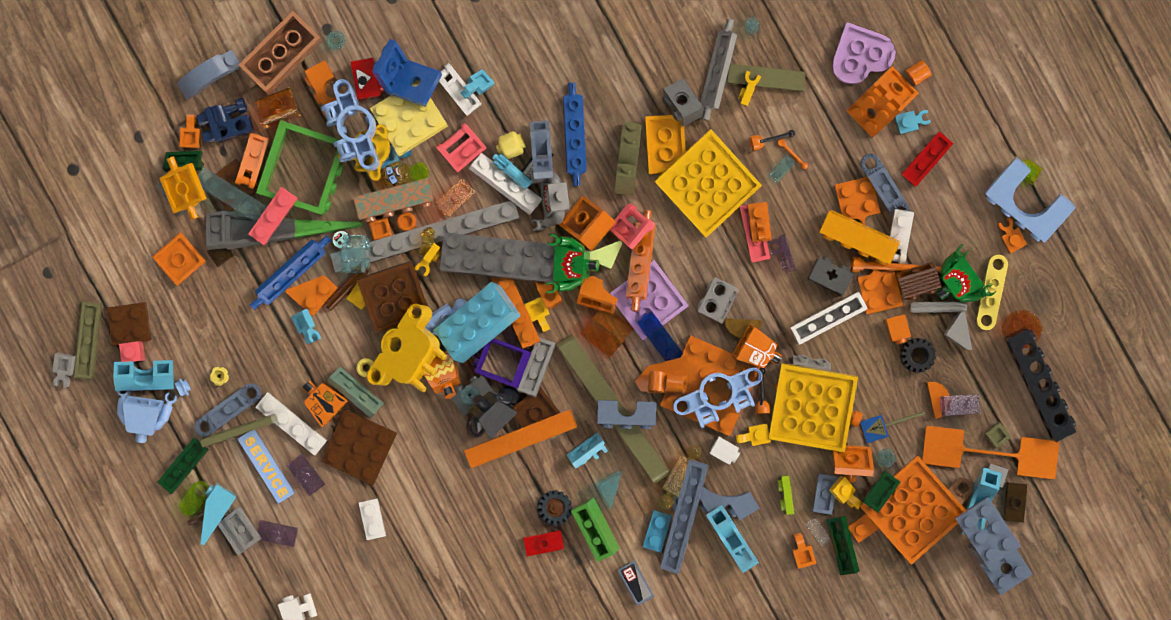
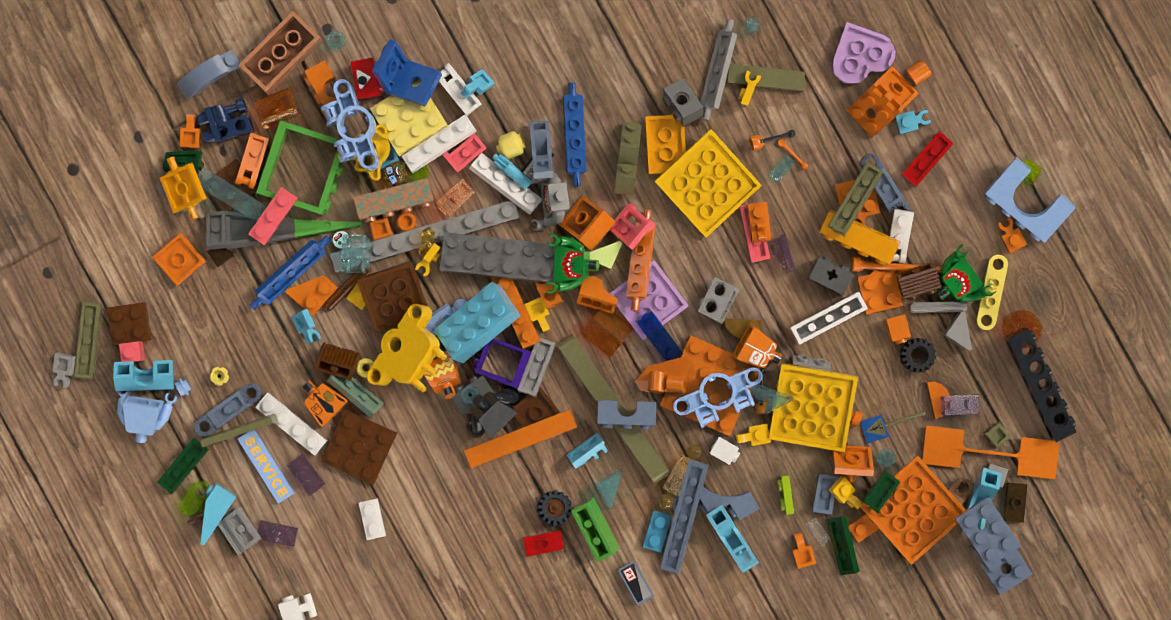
(337, 361): none -> reddish brown brick
(439, 143): none -> white plate
(775, 398): none -> clear light blue slope
(855, 199): none -> olive tile

